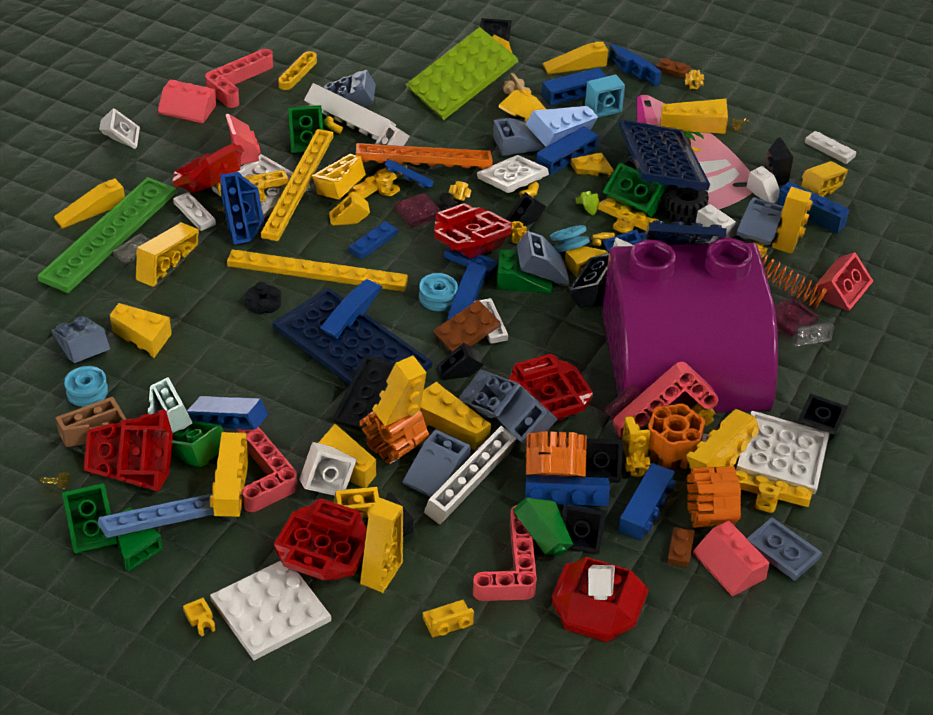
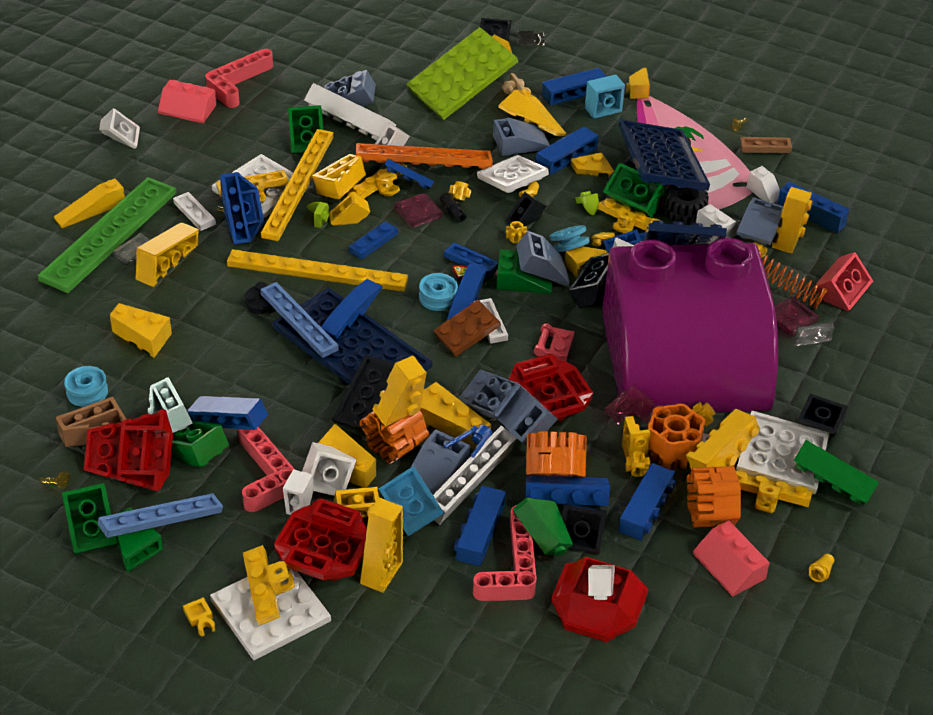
(81, 339): sand blue slope -> none
(206, 169): red piece -> none
(230, 475): yellow wedge -> none
(241, 135): coral slope -> none
(265, 583): none -> yellow plate
(287, 80): yellow beam -> none
(298, 491): none -> white slope
(299, 320): none -> medium blue plate
(320, 211): none -> lime plate
(329, 123): yellow arm -> none
(415, 497): none -> dark azure plate
(448, 618): yellow bracket -> none
(459, 271): none -> tile
(460, 363): black slope -> none
(471, 230): red piece -> none
(480, 436): none -> blue plant
(480, 526): none -> blue brick
(529, 37): none -> clear smoke plate
(558, 123): light blue wedge -> none
(560, 344): none -> coral plate
(584, 57): yellow wedge -> none
(604, 458): black slope -> none
(633, 63): blue slope -> none
(638, 85): none -> yellow slope
(665, 391): coral beam -> none
(673, 68): dark orange plate -> none
(681, 547): dark orange plate -> none
(694, 79): yellow gear -> none
(696, 116): yellow wedge -> none
(765, 145): none -> medium nougat plate
(779, 161): black slope -> none
(784, 548): sand blue plate -> none
(820, 569): none -> yellow cone
(824, 178): yellow wedge -> none
(830, 147): white plate -> none
(835, 471): none -> green slope

